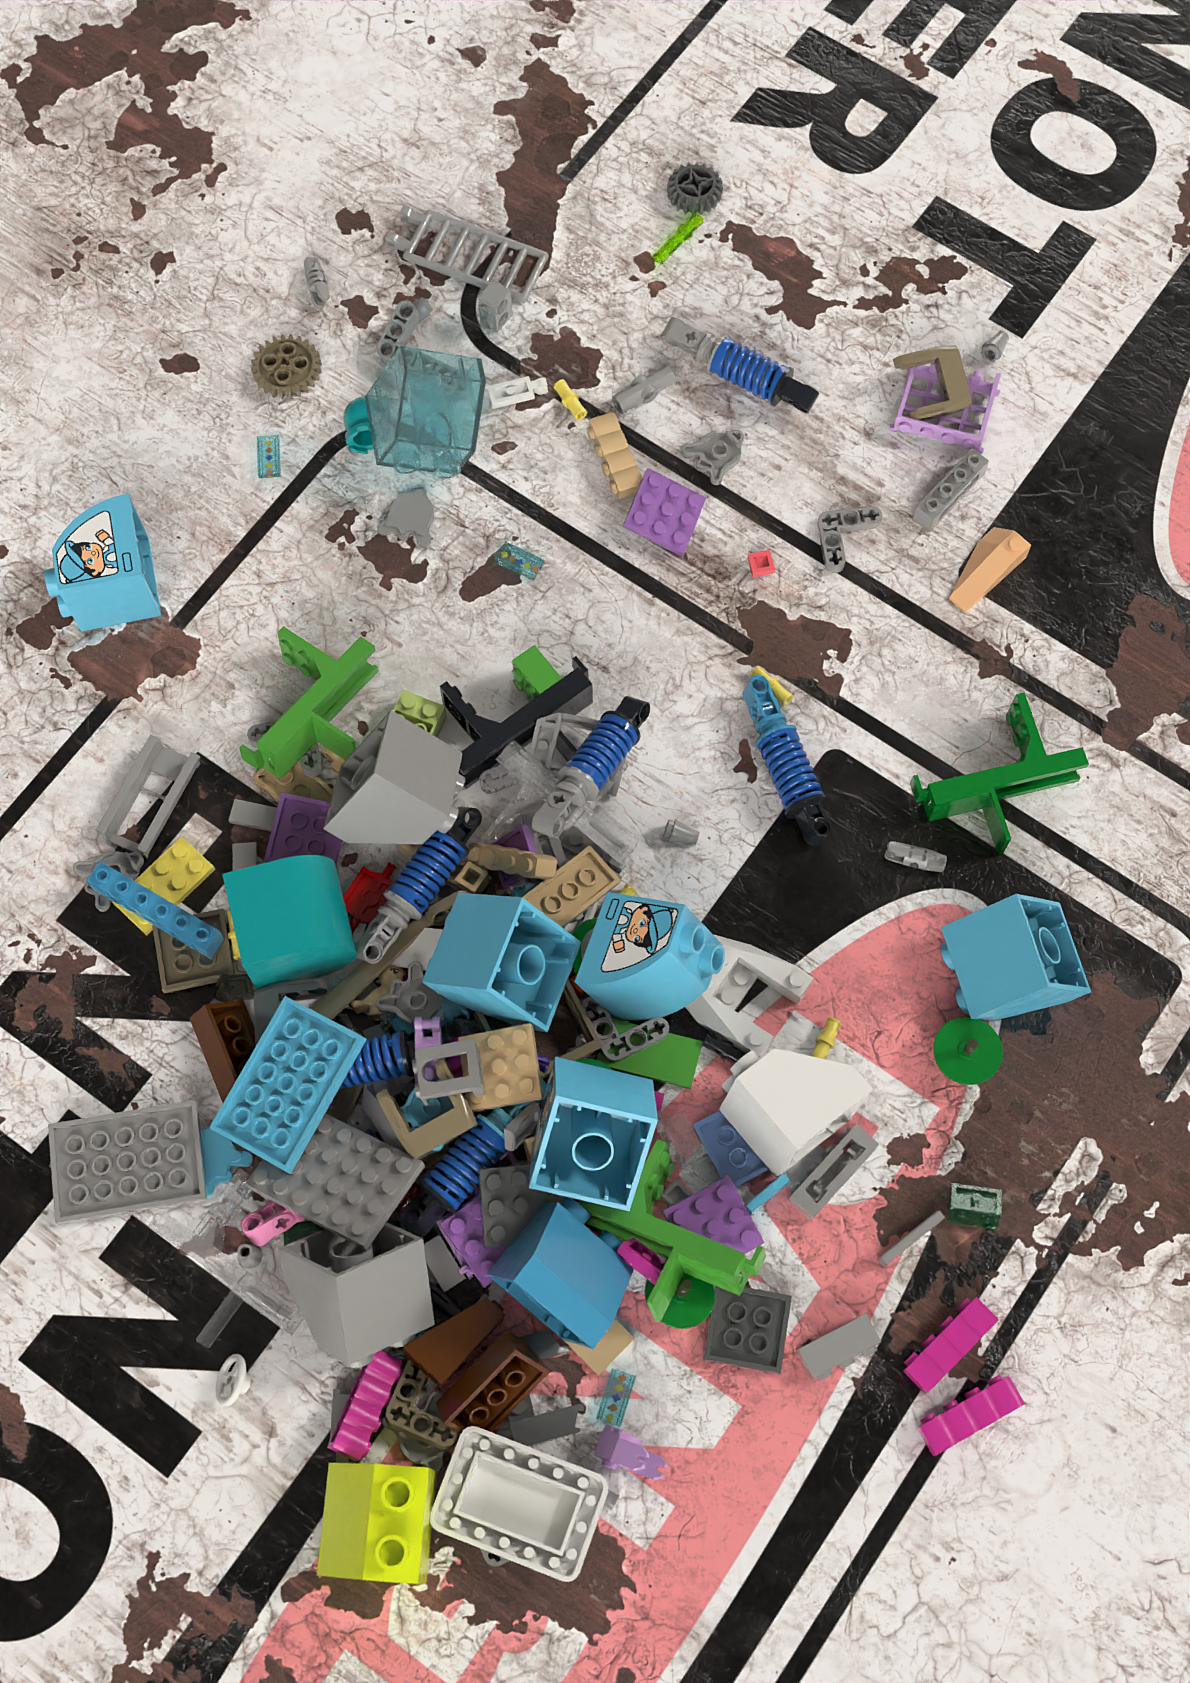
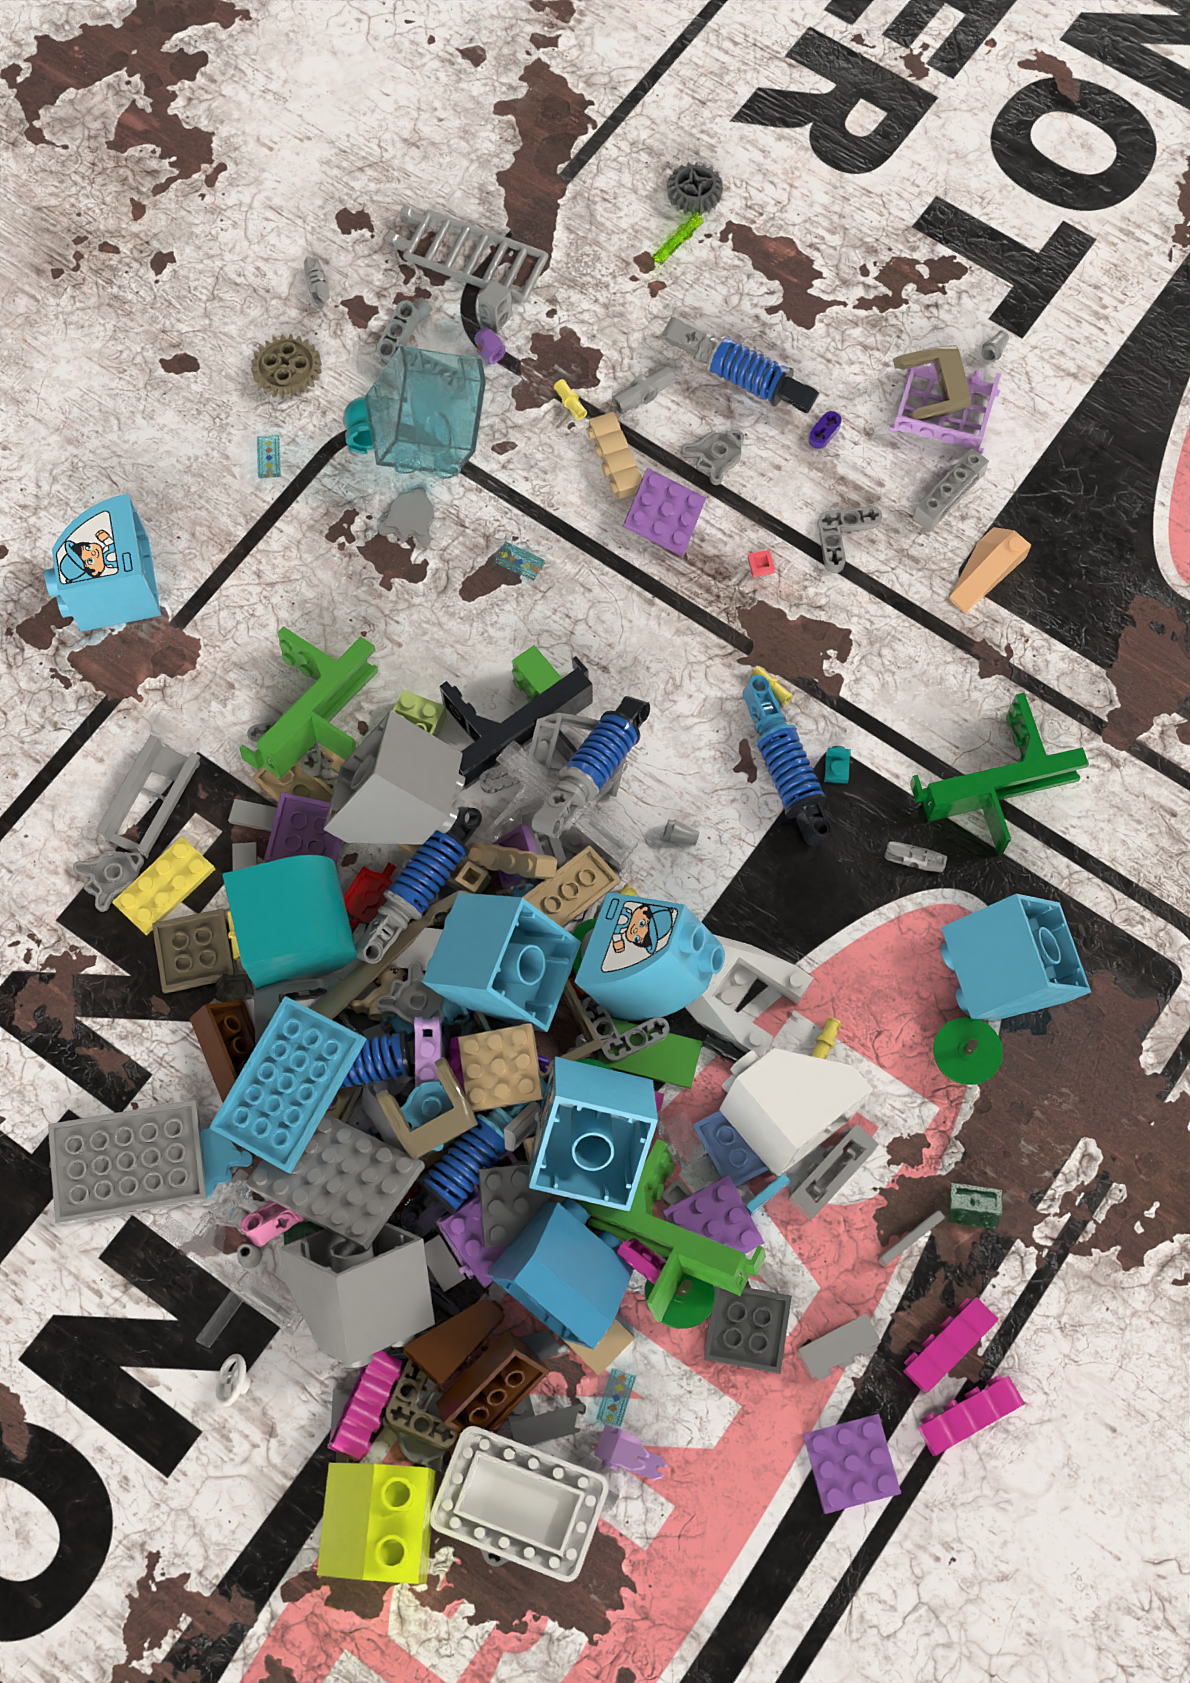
(155, 910): dark azure brick -> none
(473, 1082): light grey panel -> none
(489, 345): none -> medium lavender rock
(516, 391): white plate -> none
(828, 432): none -> dark purple beam
(837, 765): none -> teal bracket
(851, 1463): none -> medium lavender plate

